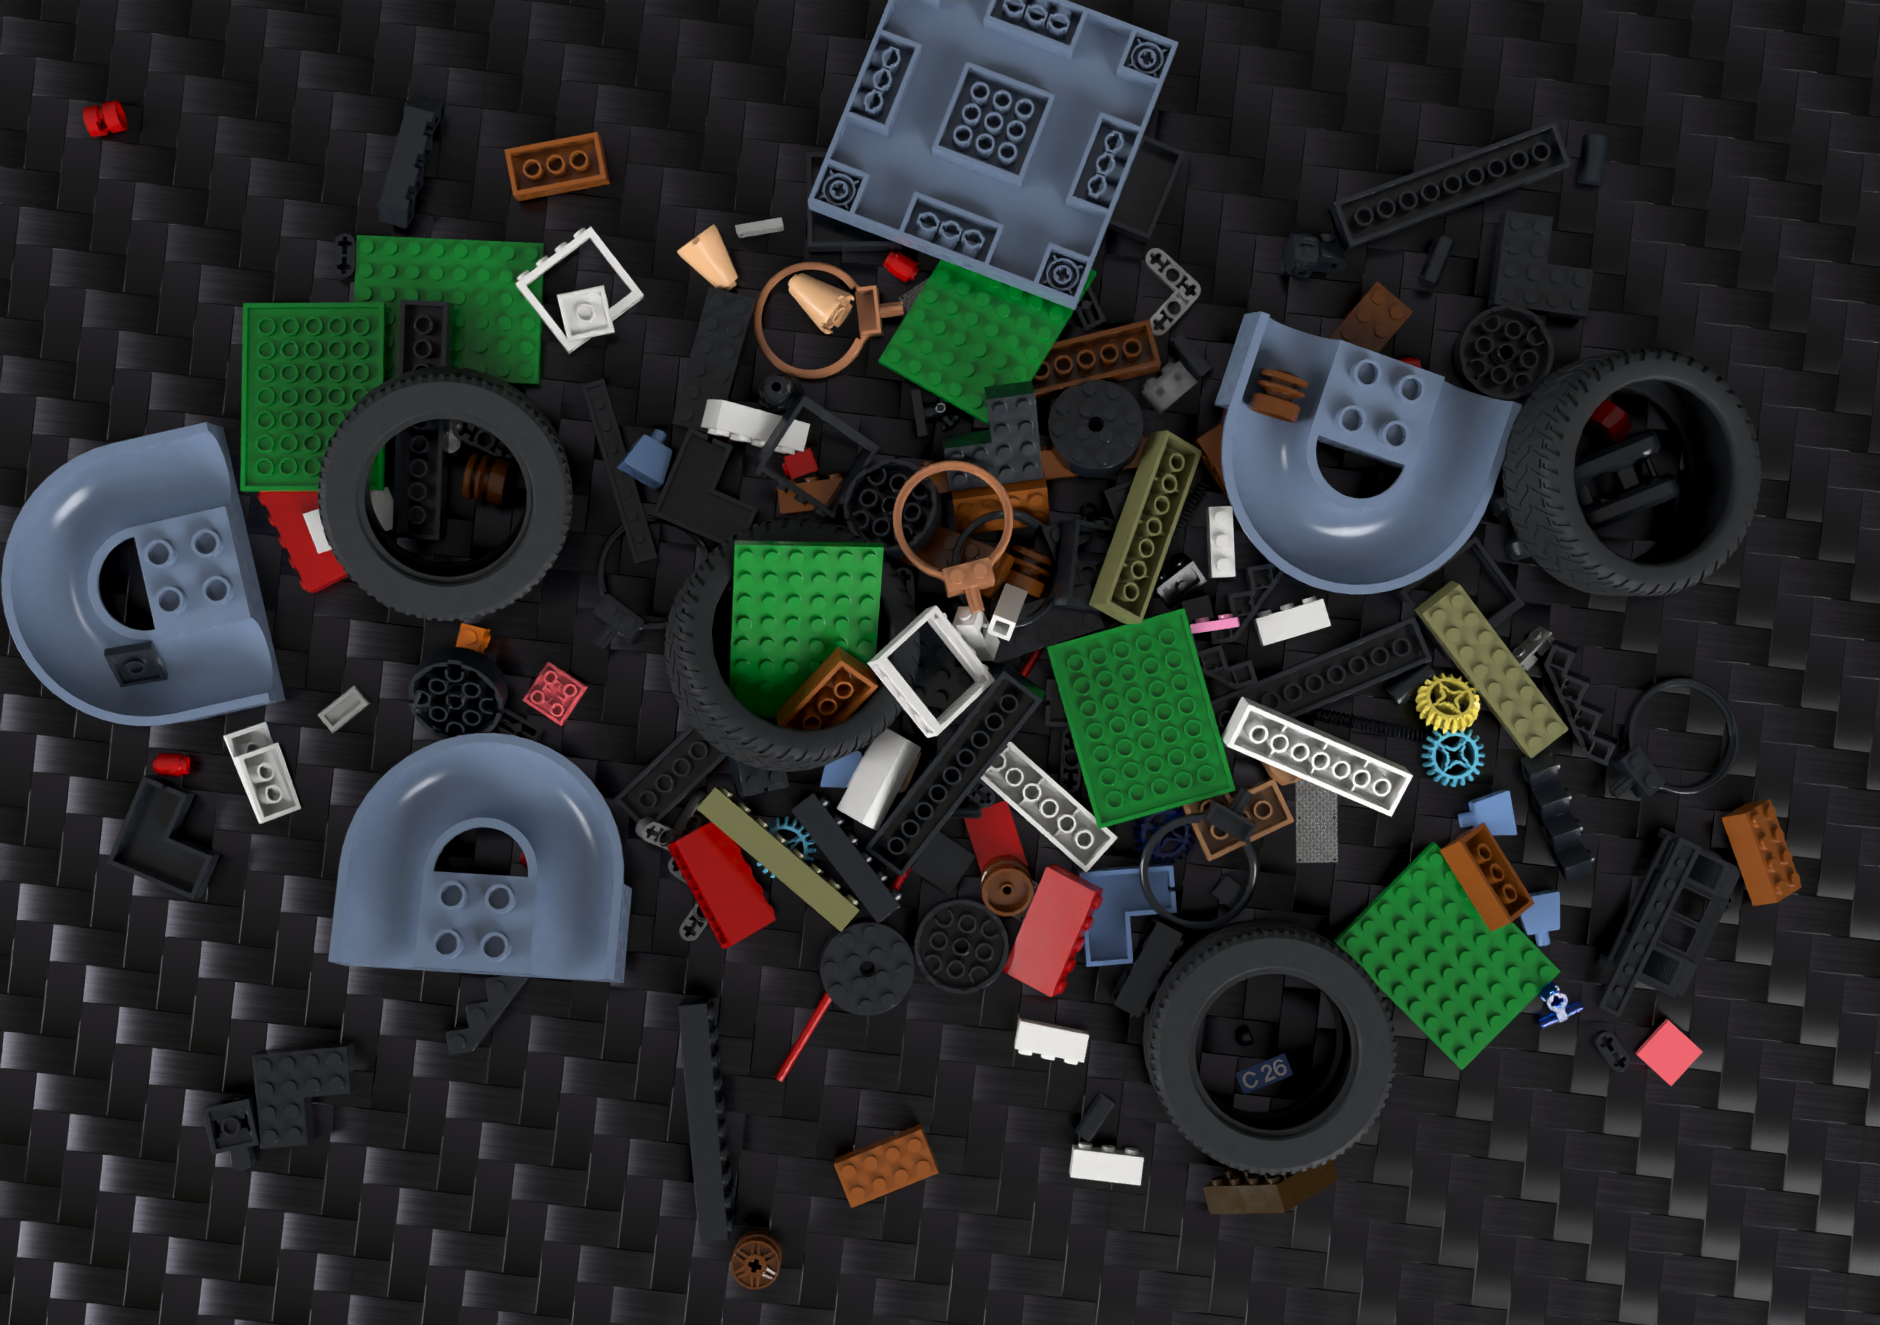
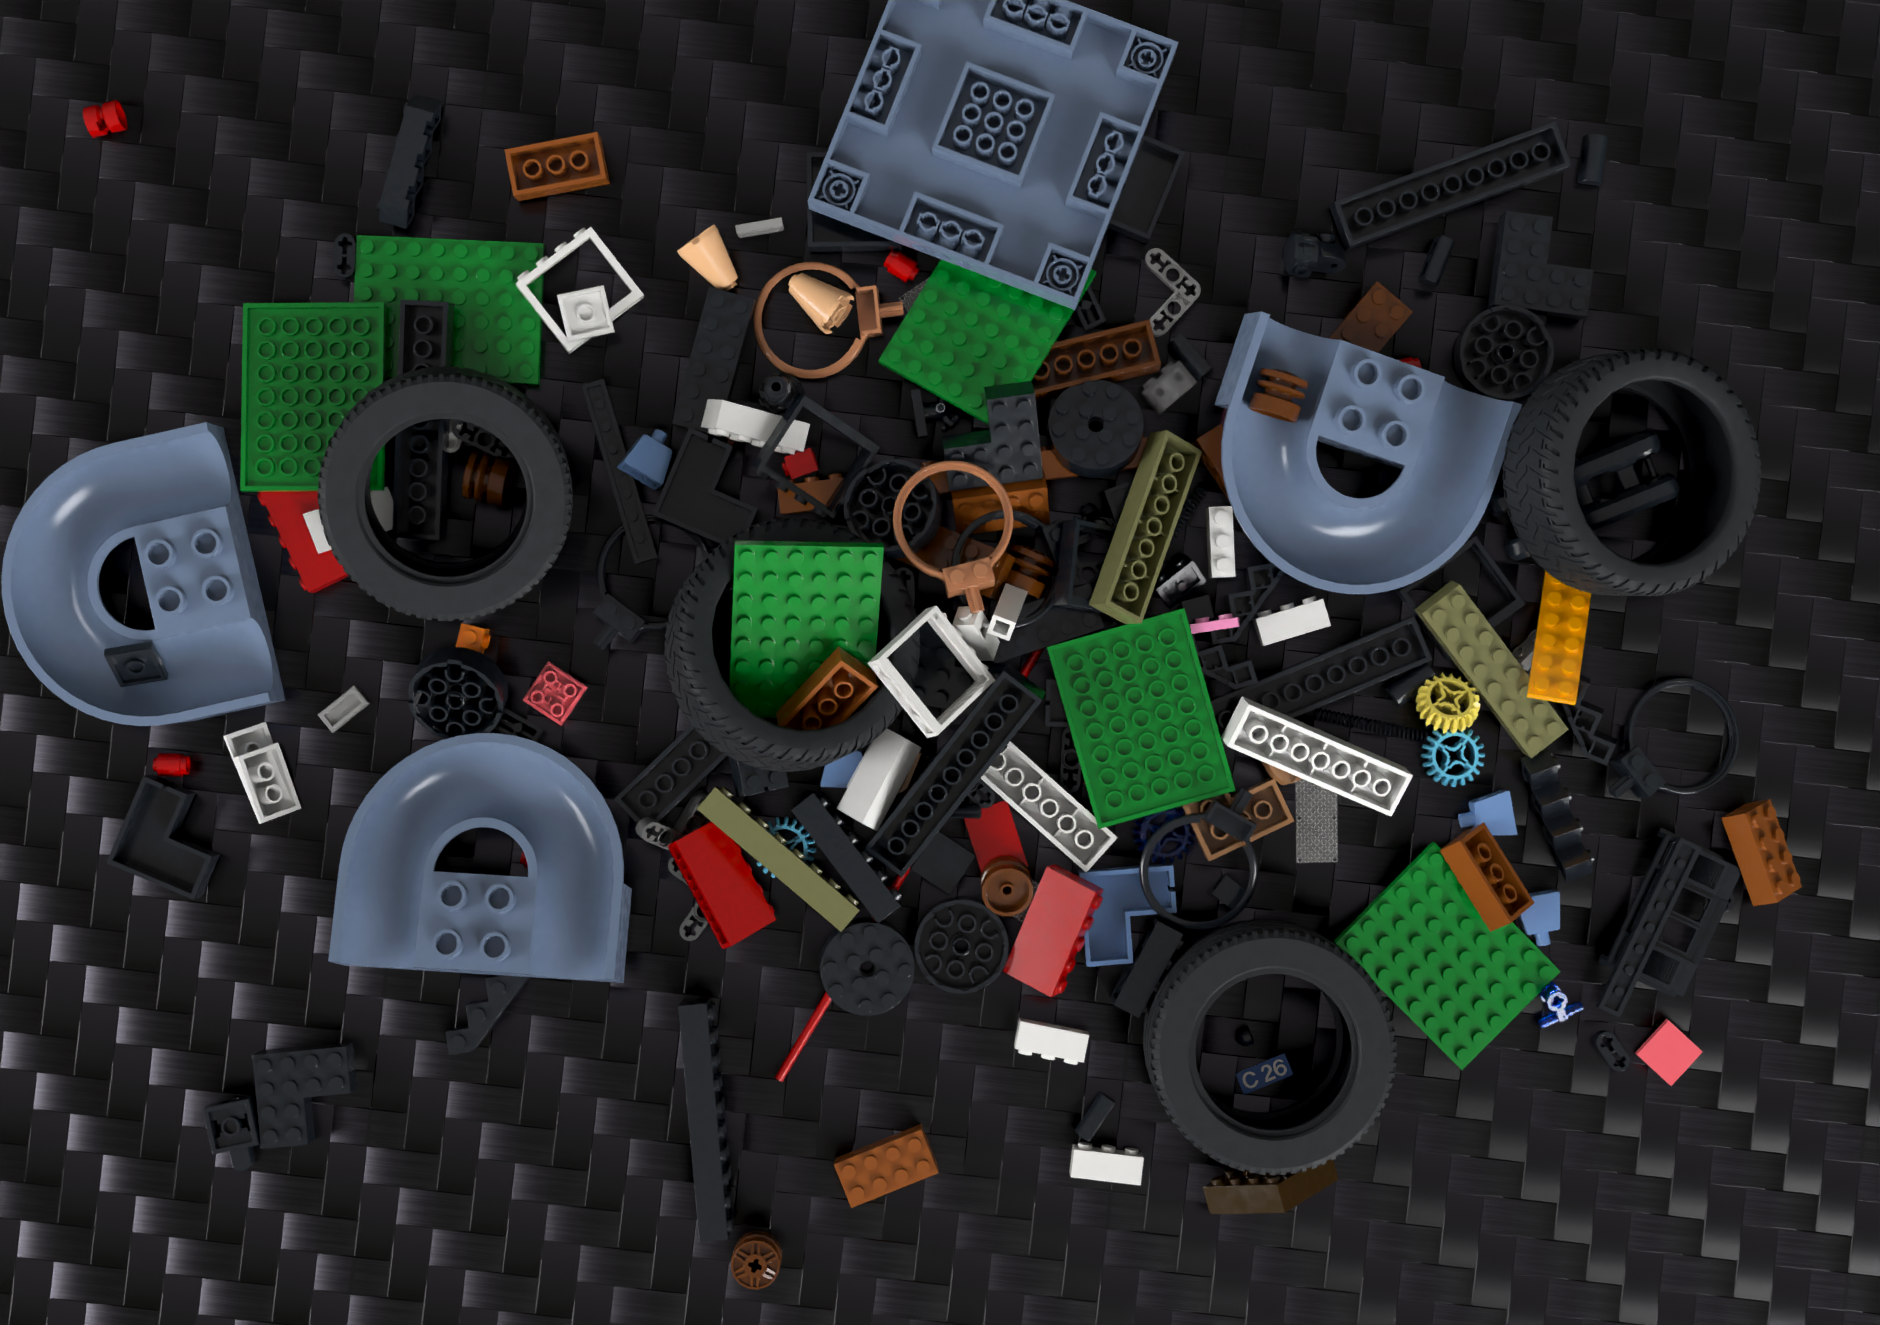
(1558, 642): none -> light orange plate
(1610, 420): red brick -> none

